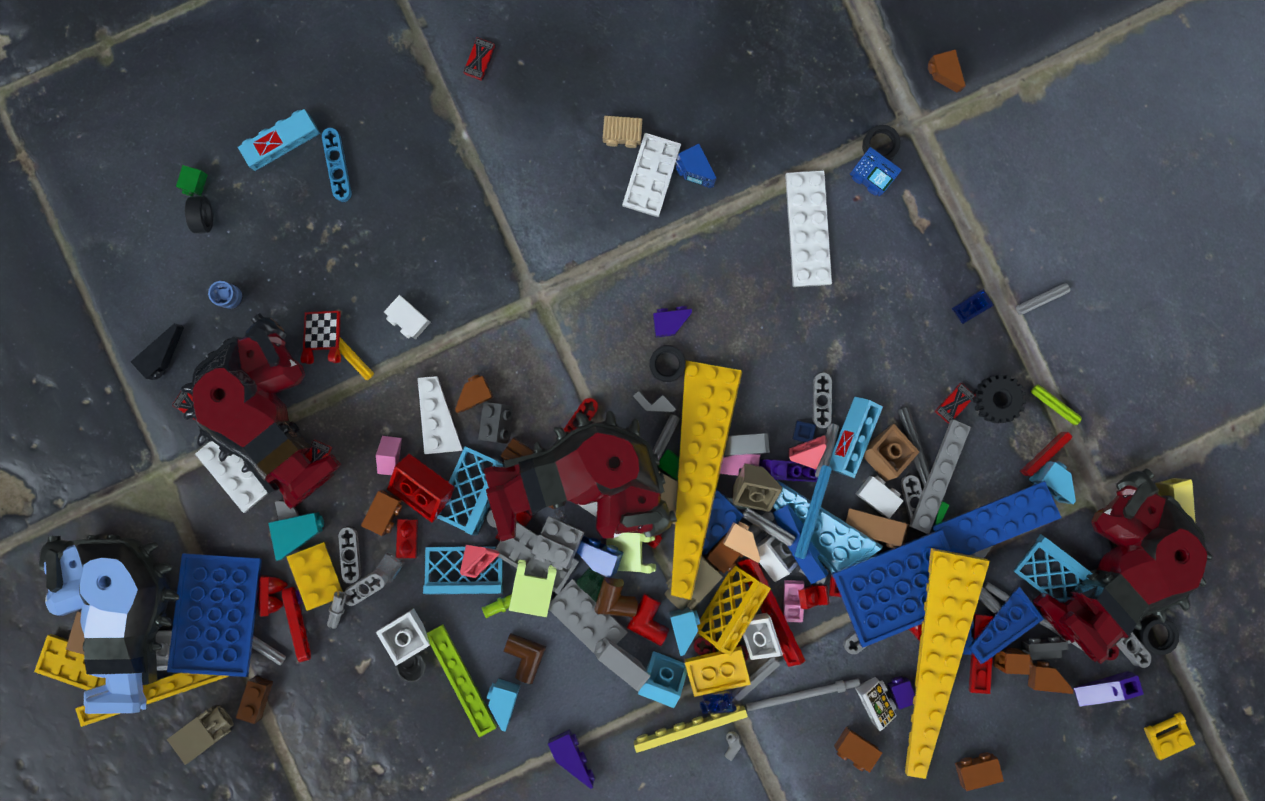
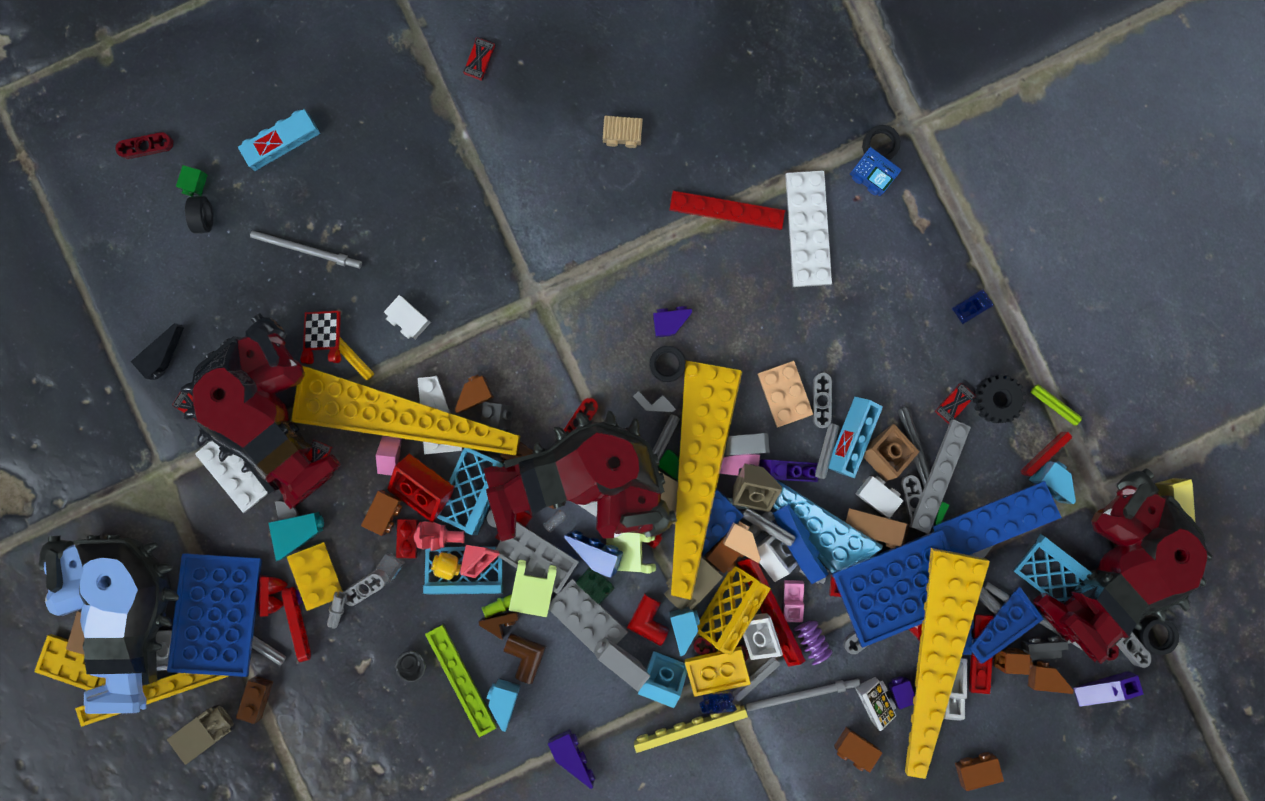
(152, 149): none -> dark red beam
(225, 294): medium blue wheel -> none
(337, 164): dark azure beam -> none
(341, 259): none -> light grey bar
(354, 407): none -> yellow wing
(355, 568): light grey beam -> none
(404, 637): white slope -> none
(435, 536): none -> coral piece
(445, 566): none -> yellow head
(494, 623): none -> reddish brown slope
(557, 543): light grey plate -> none
(612, 602): reddish brown brick -> none
(651, 175): white plate -> none
(695, 167): blue slope -> none
(727, 210): none -> red plate
(734, 745): light grey arm -> none
(785, 394): none -> light nougat plate
(803, 431): dark blue tile -> none
(809, 452): coral slope -> none
(813, 512): dark azure axle -> none
(813, 596): red bracket -> none
(814, 641): none -> medium lavender piece
(947, 70): dark orange slope -> none
(956, 704): none -> white slope
(1043, 299): light grey axle -> none
(1172, 741): yellow plate -> none

